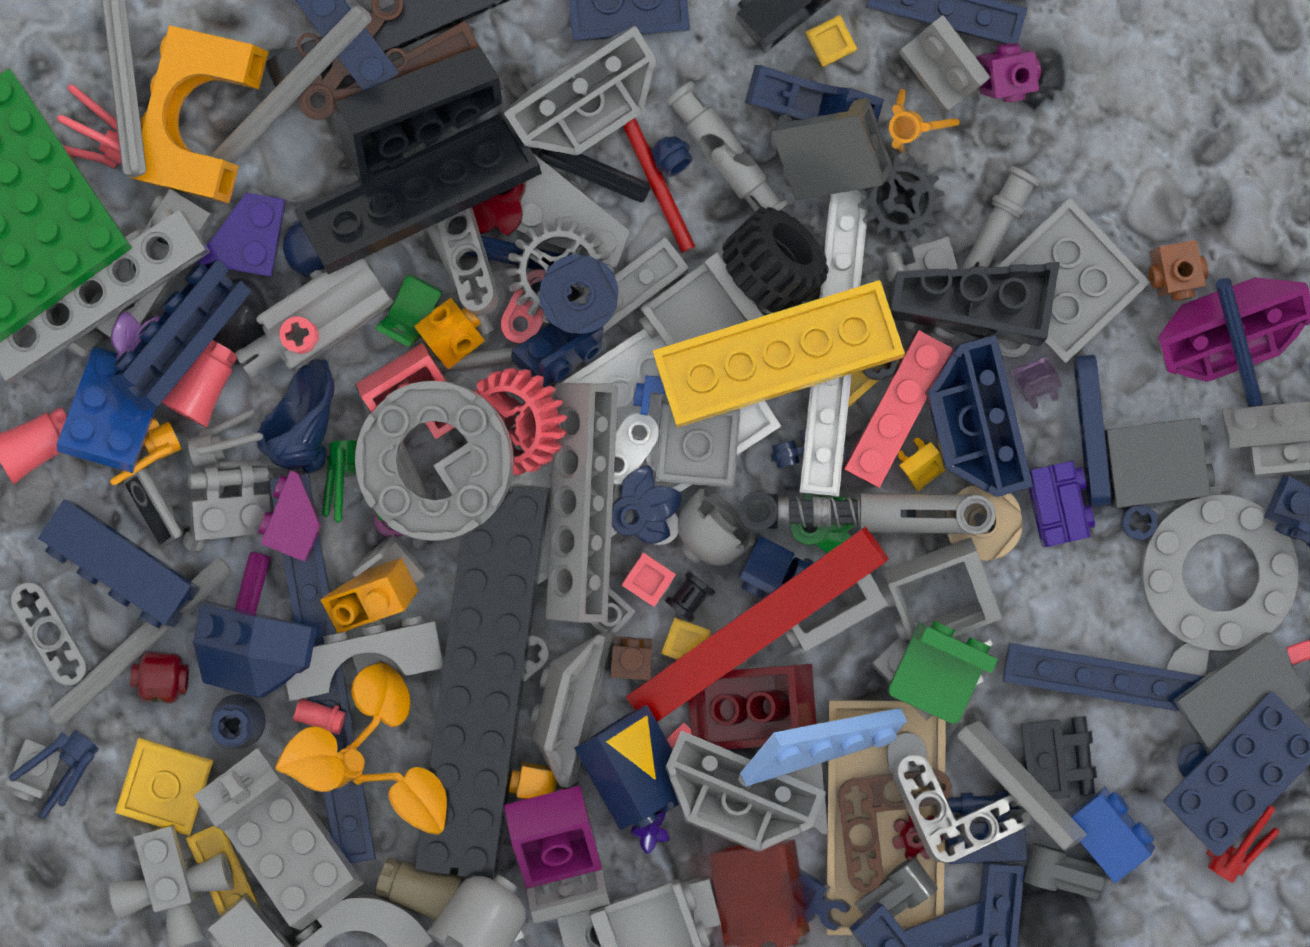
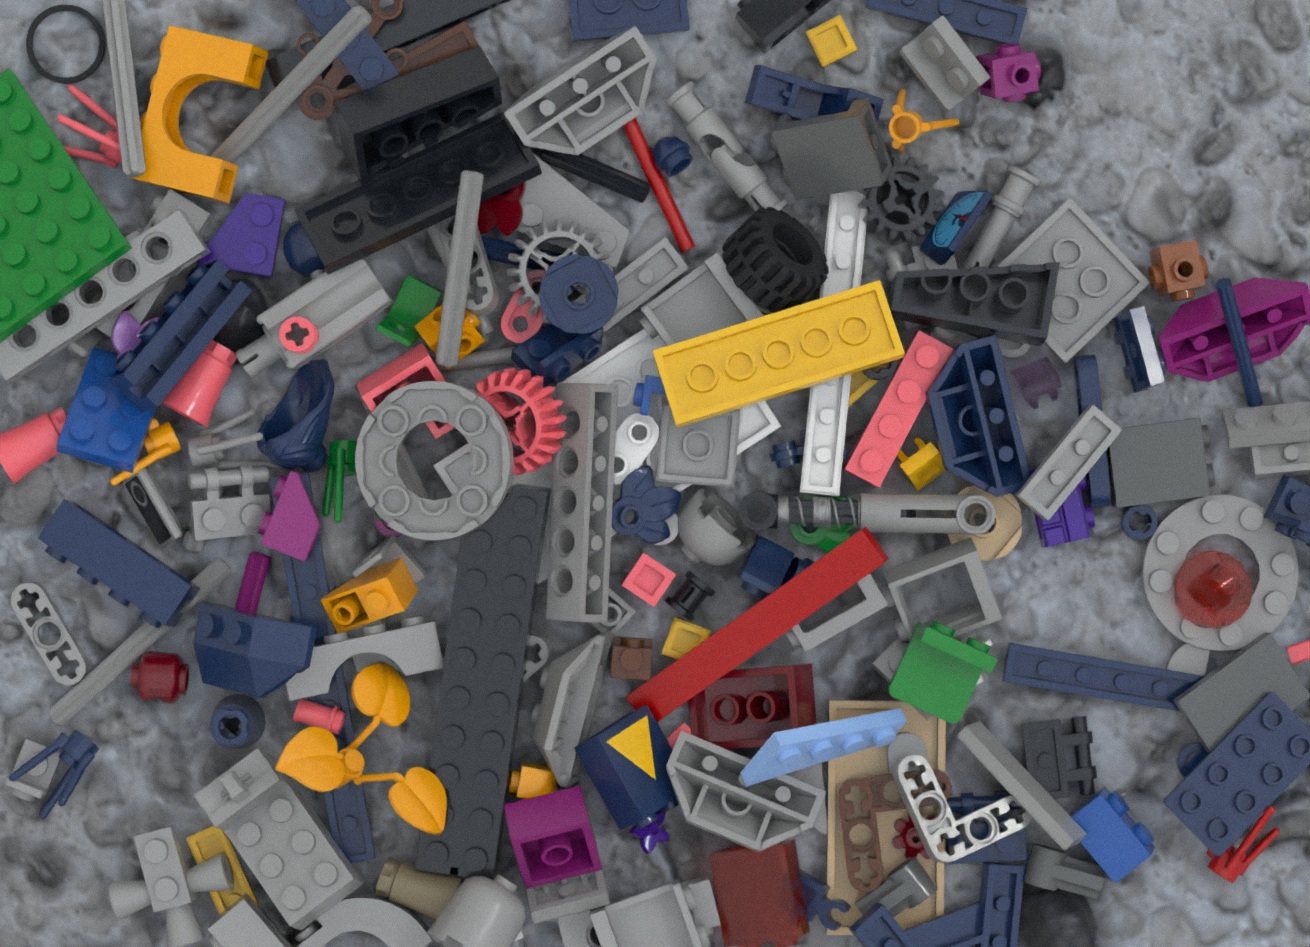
(29, 44): none -> black piece
(163, 786): yellow tile -> none
(459, 268): none -> light grey axle
(954, 224): none -> slope
(1068, 462): none -> light grey plate
(1135, 335): none -> dark blue plate
(1212, 589): none -> clear red tile

